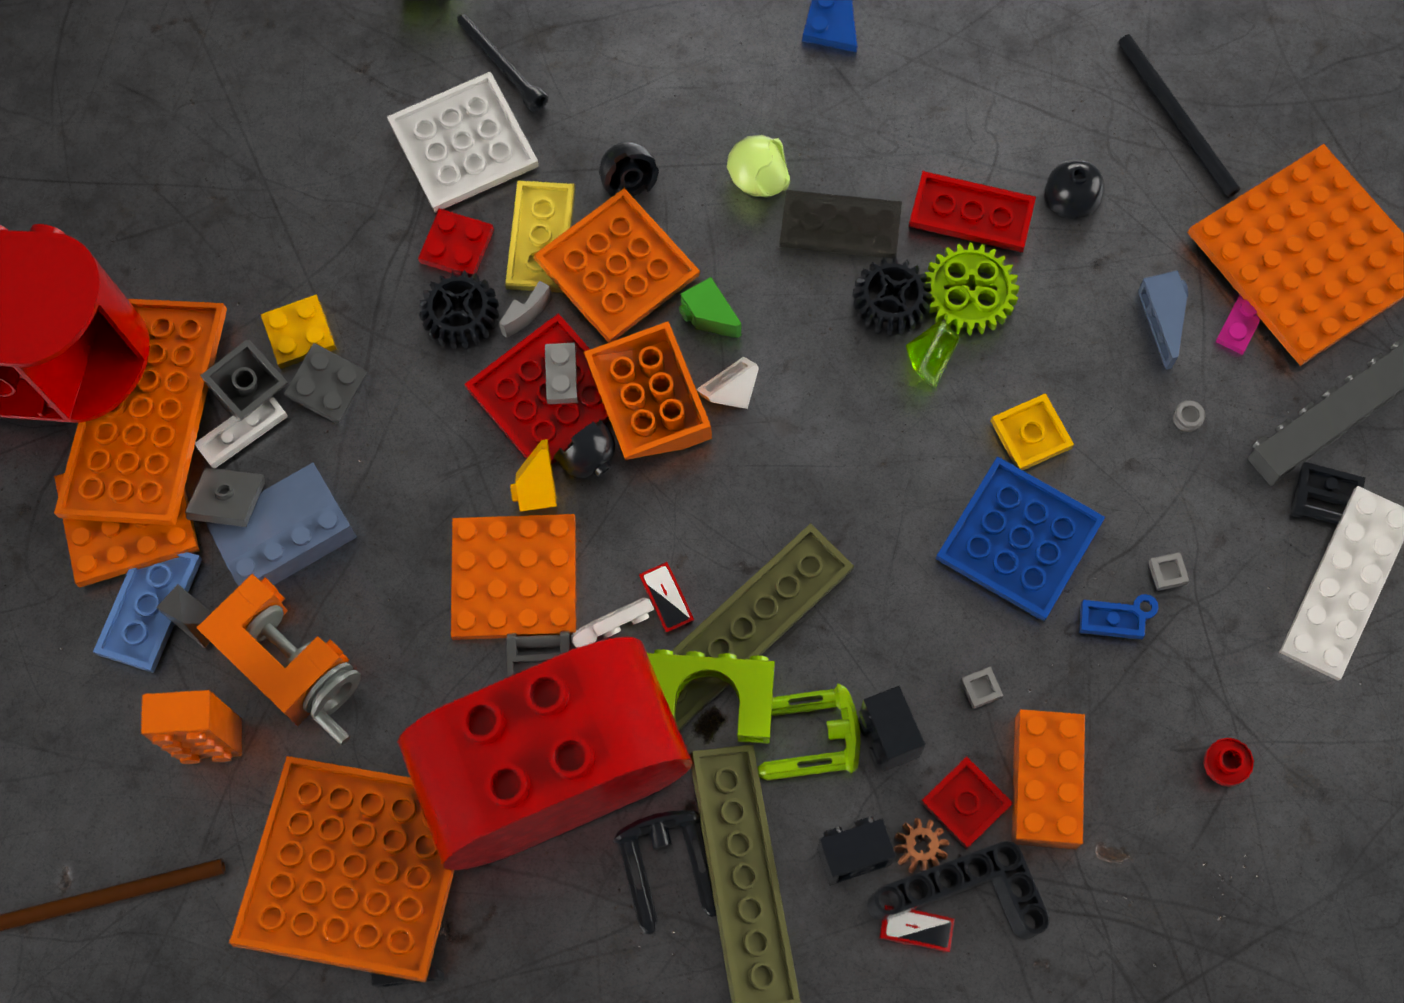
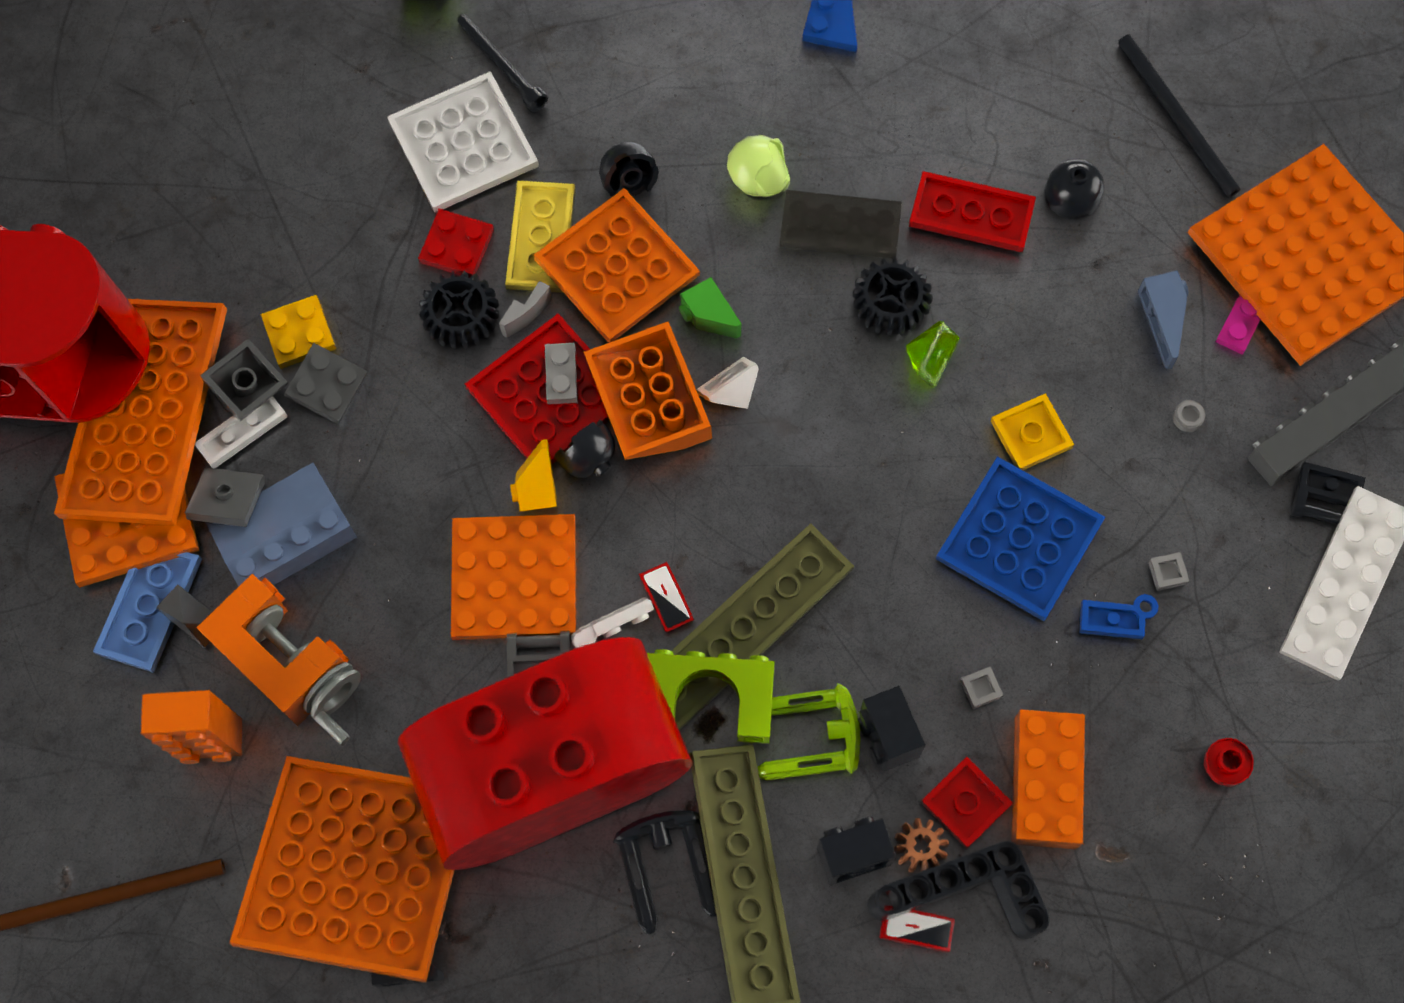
(971, 312): lime gear -> none

